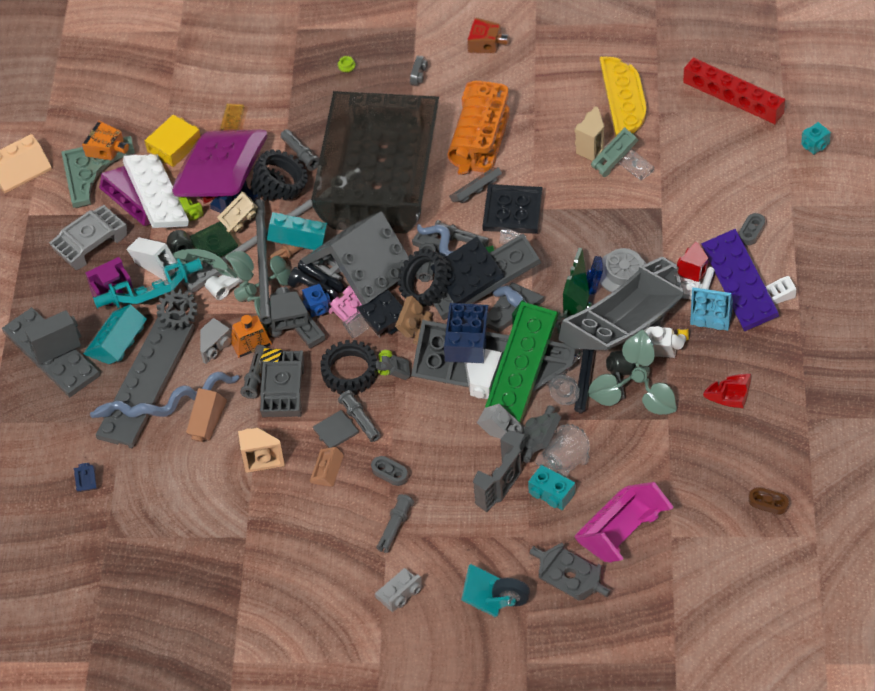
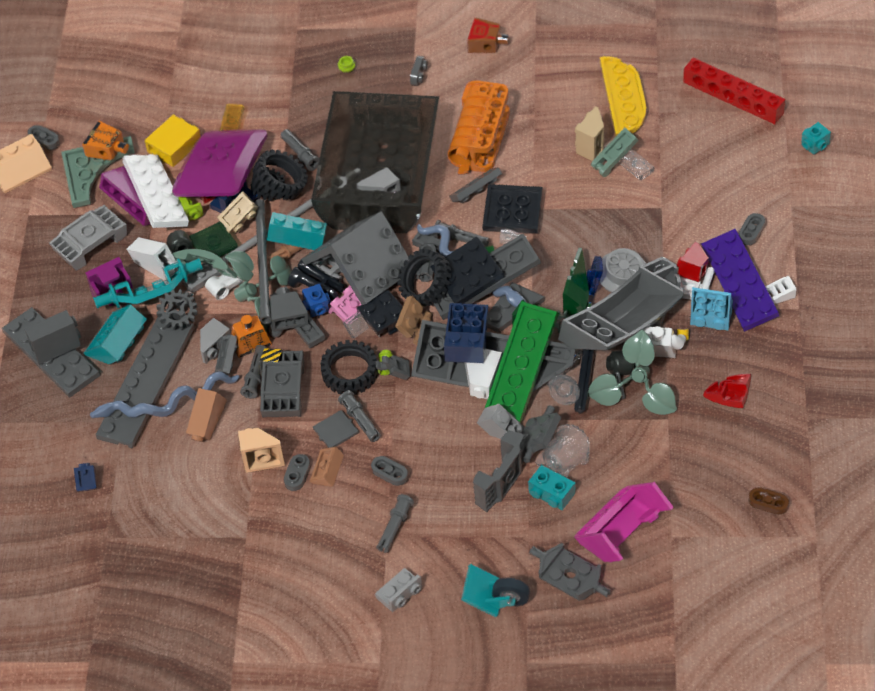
(45, 137): none -> dark grey plate
(227, 349): none -> dark grey plate
(297, 470): none -> dark grey plate
(381, 180): none -> light grey slope

